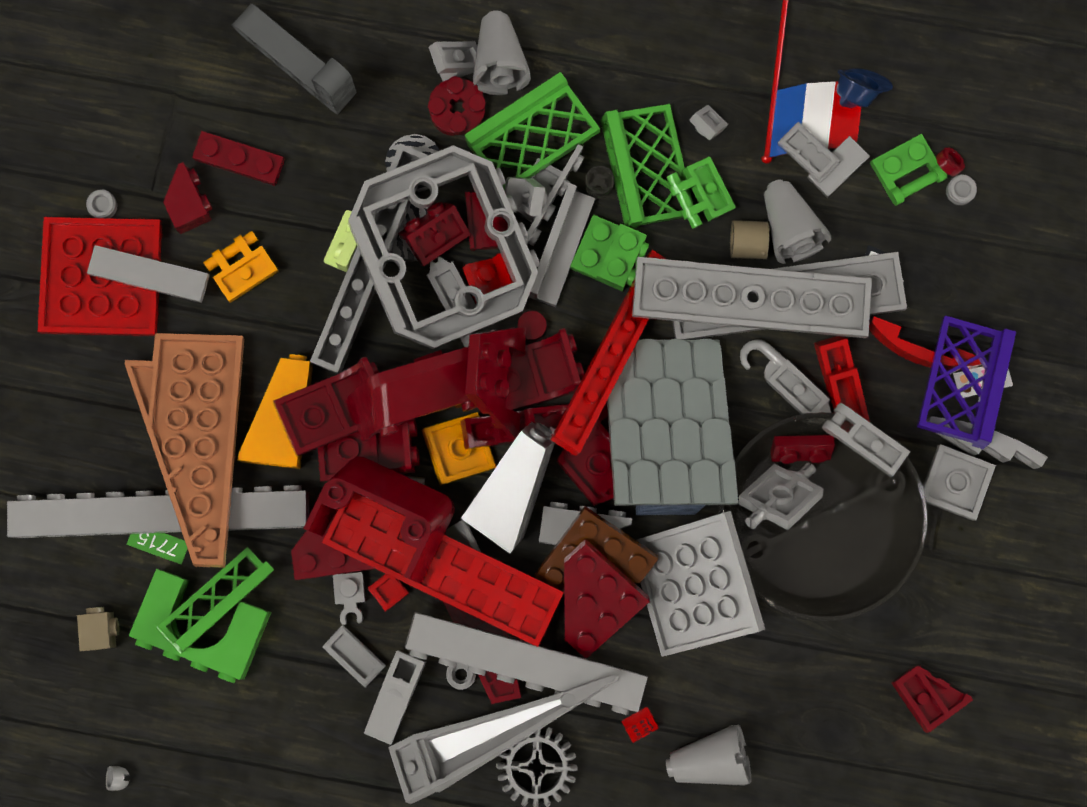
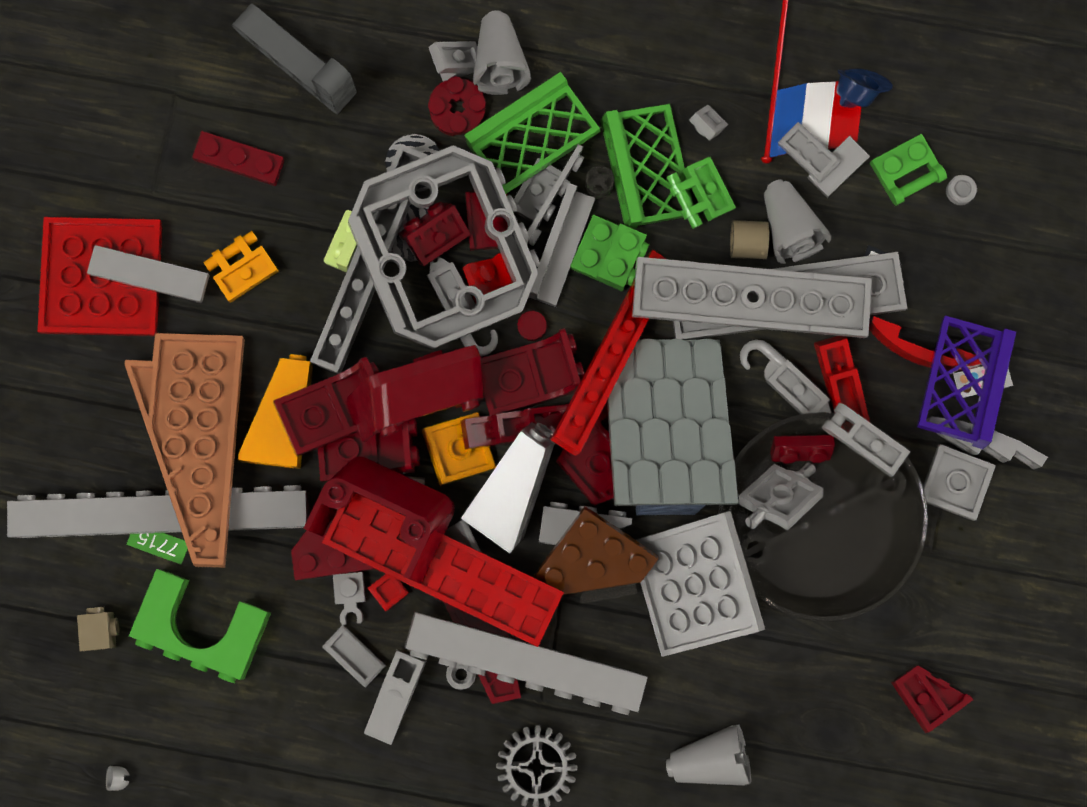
(101, 204): light grey tile -> none
(184, 202): dark red slope -> none
(223, 607): bright green fence -> none
(445, 755): light grey plate -> none
(488, 372): dark red wing -> none
(527, 194): light grey bracket -> none
(596, 598): dark red plate -> none
(639, 724): red tile -> none
(950, 161): dark red tile -> none

